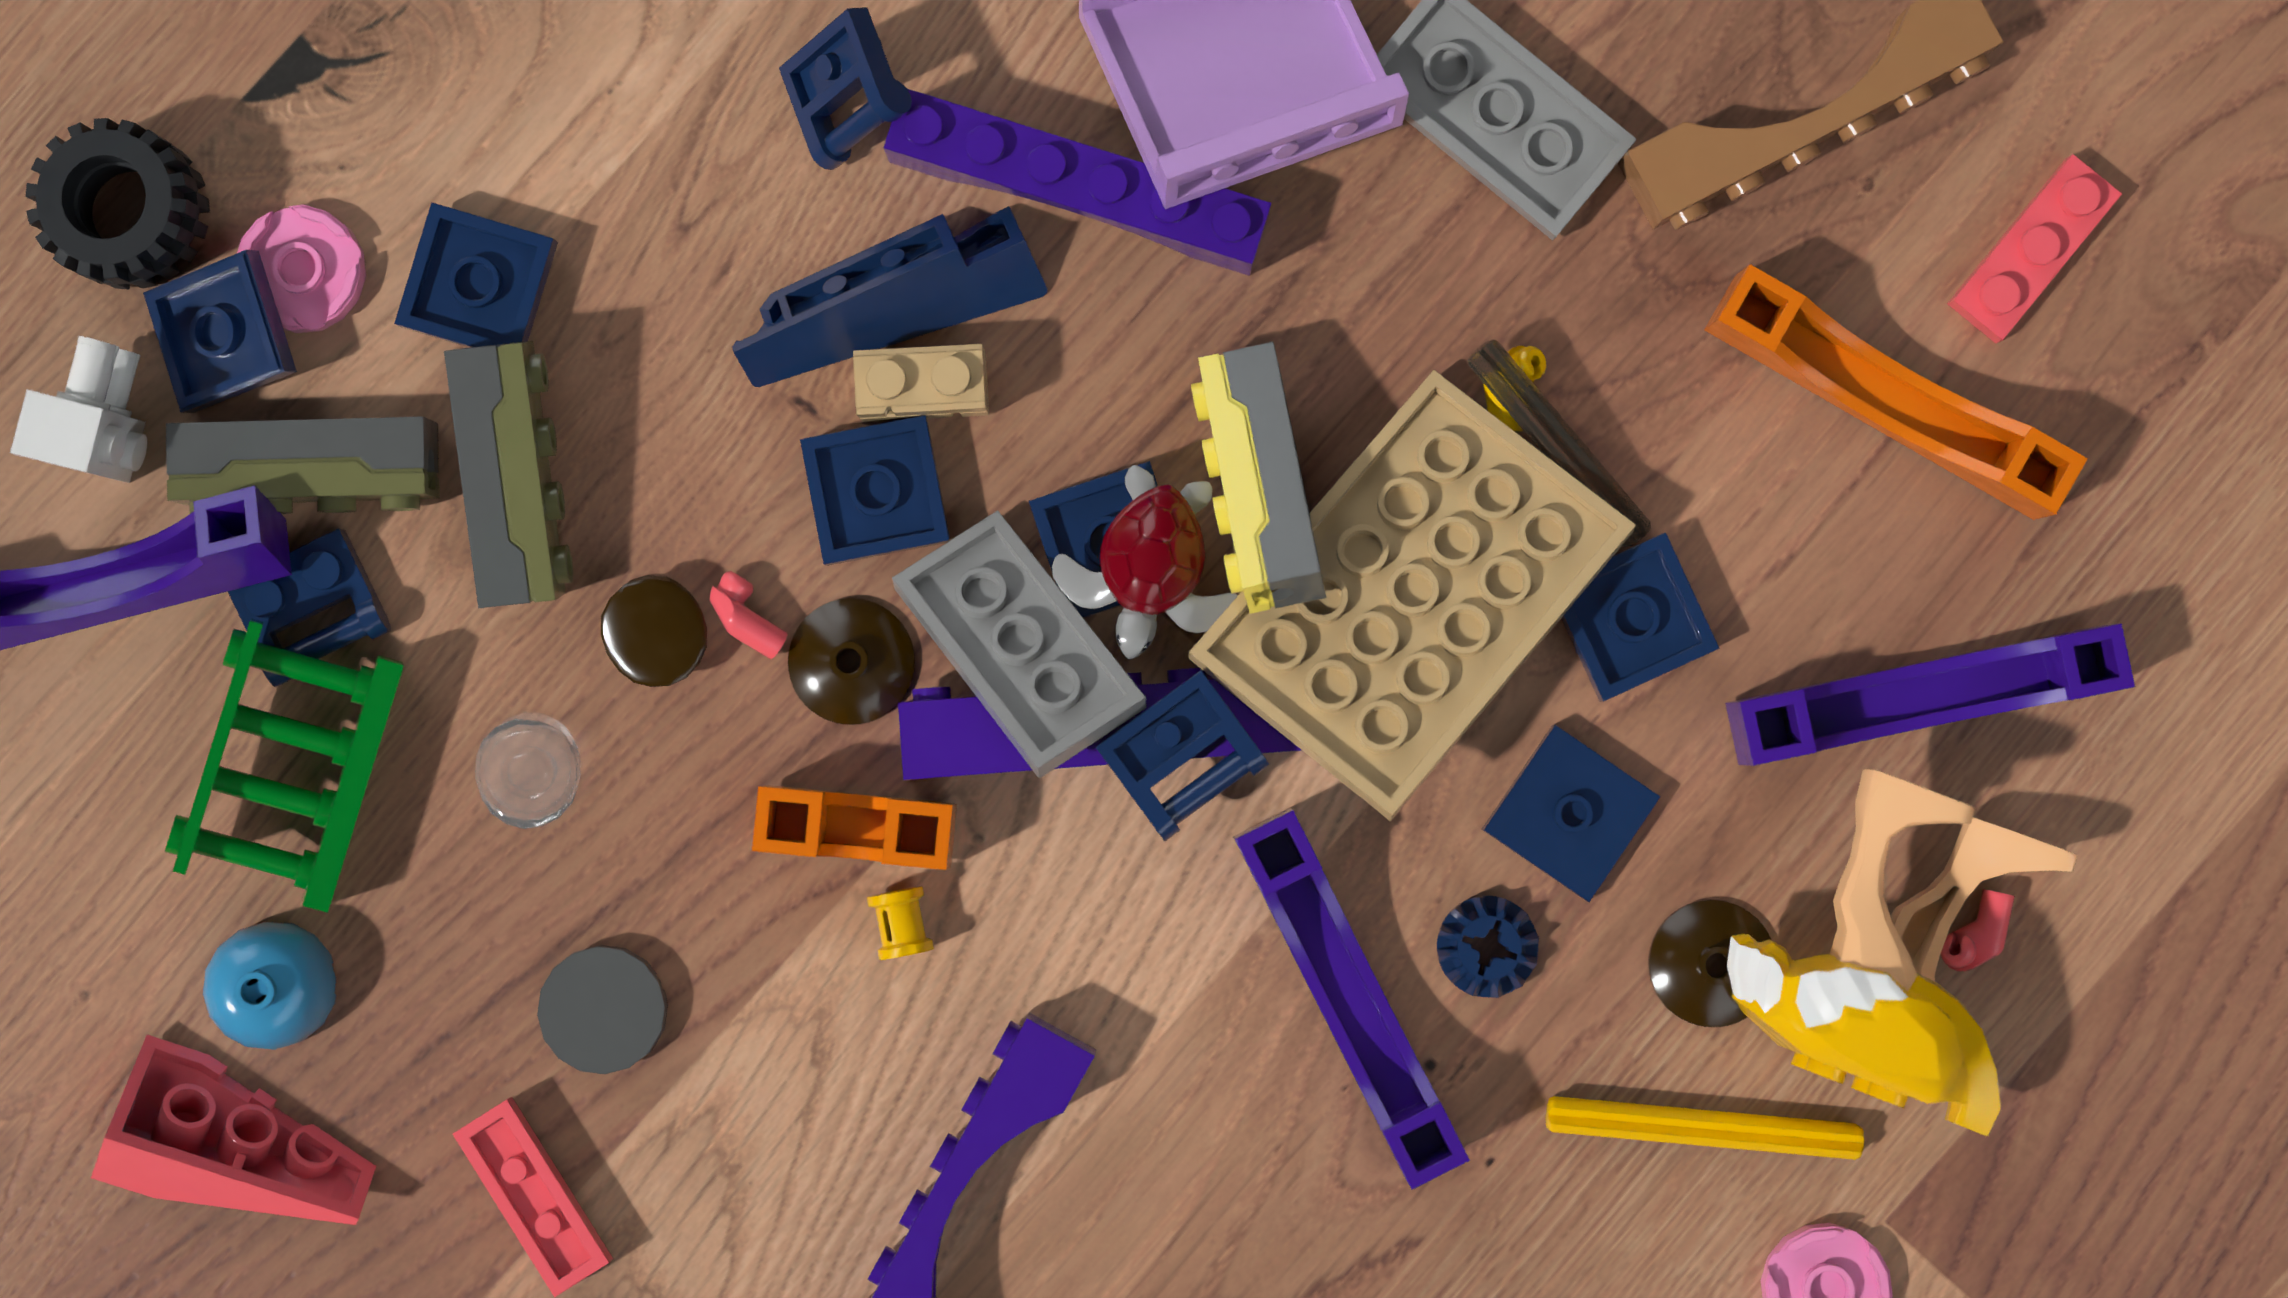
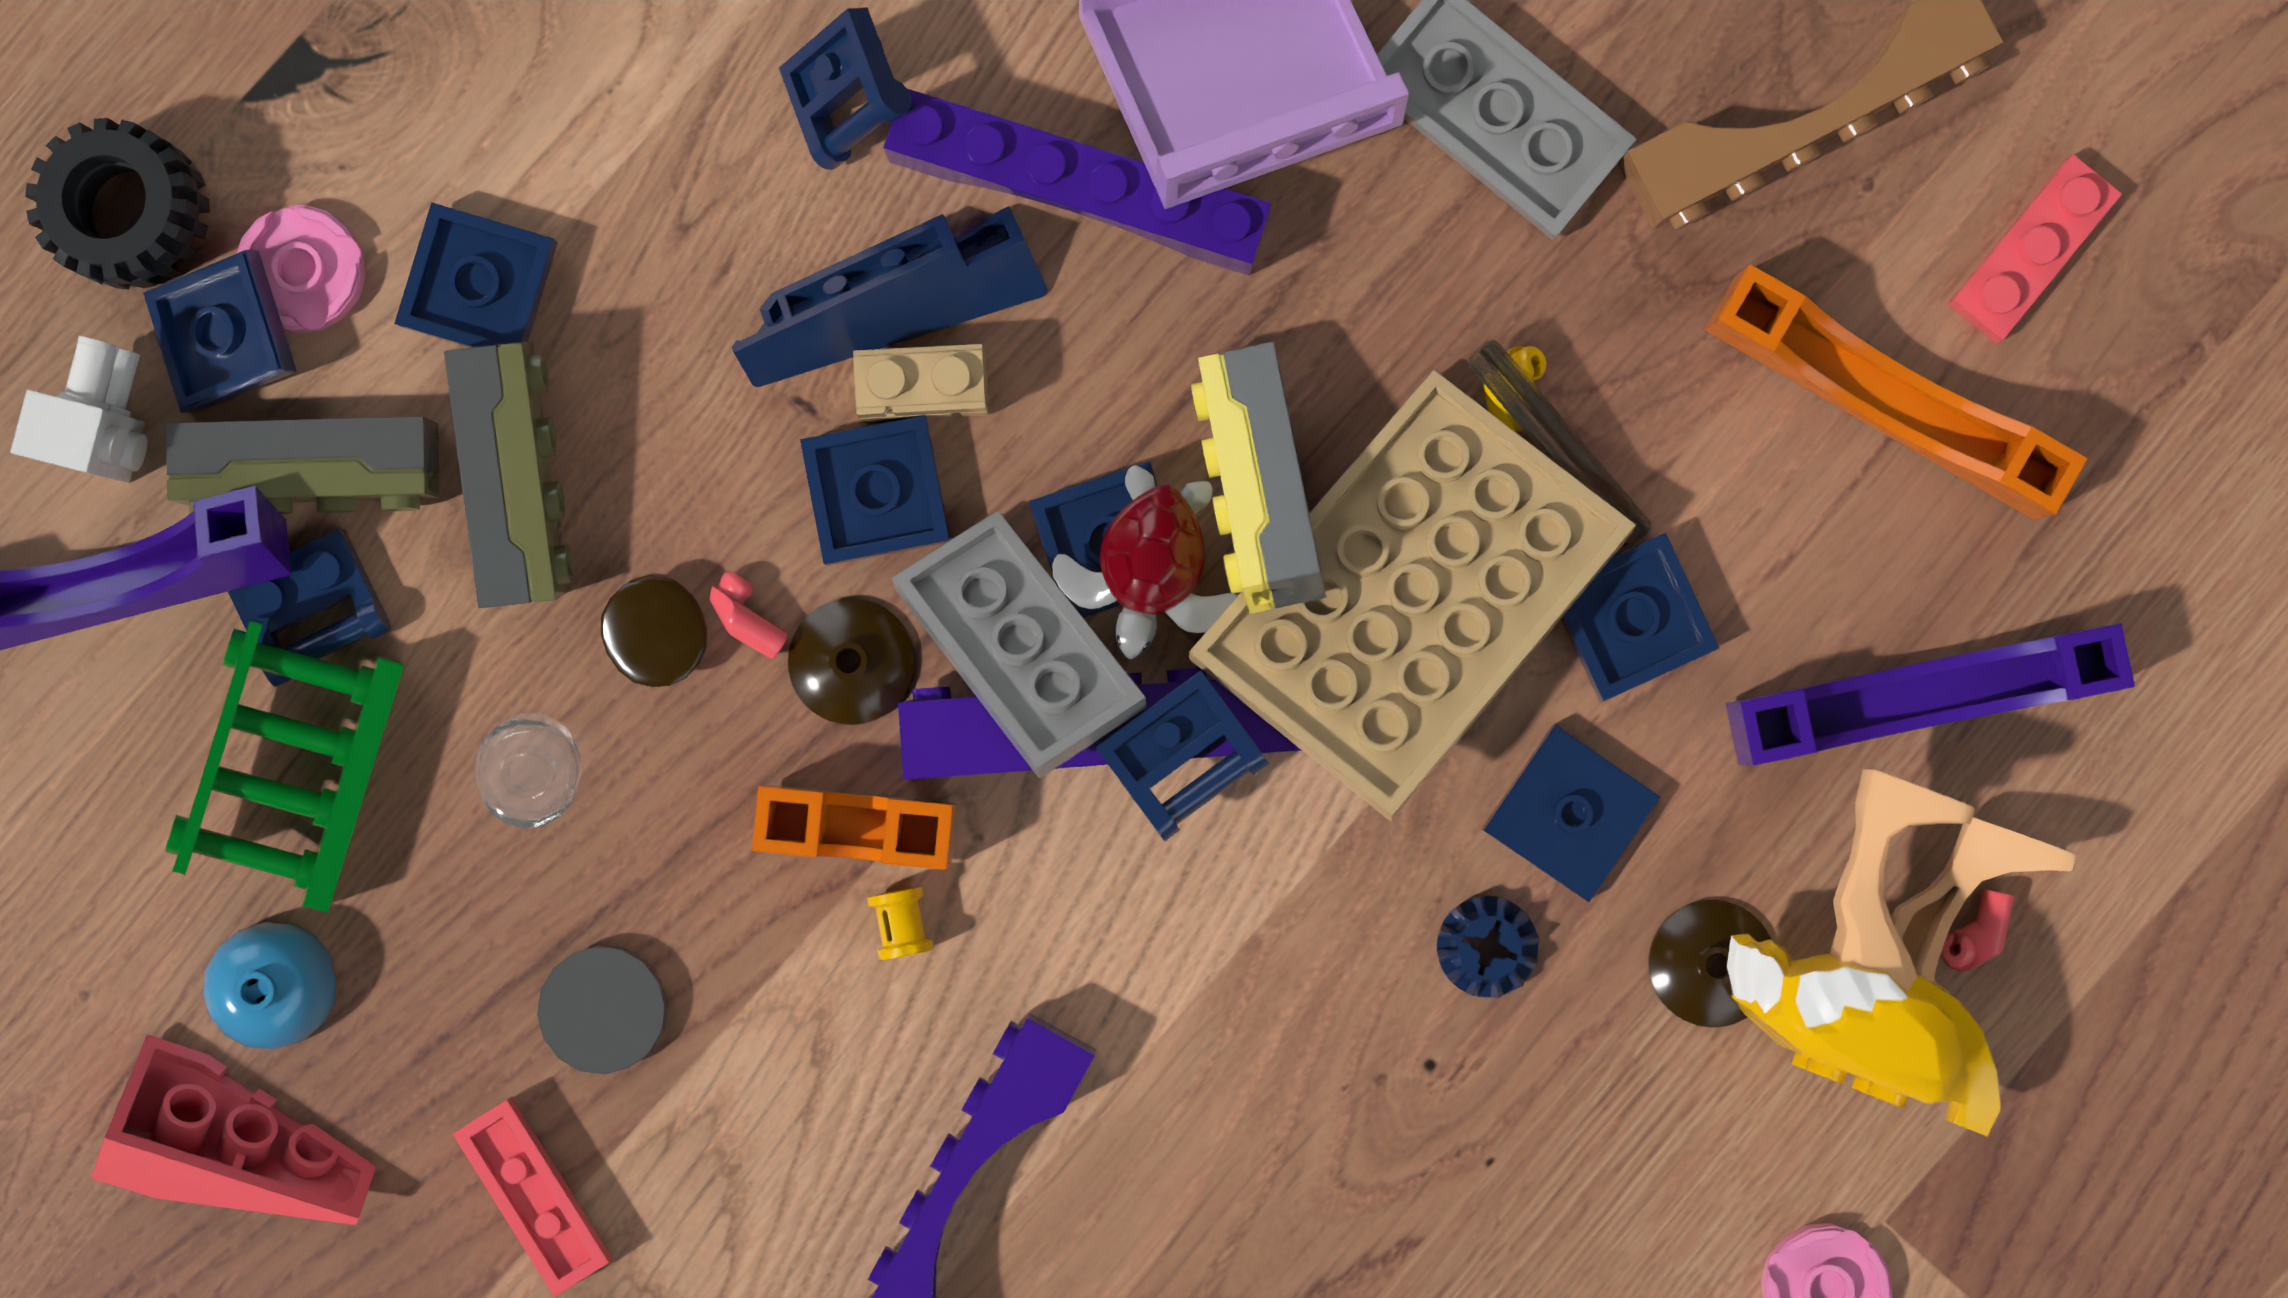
(1351, 998): dark purple arch -> none
(1704, 1127): yellow axle -> none

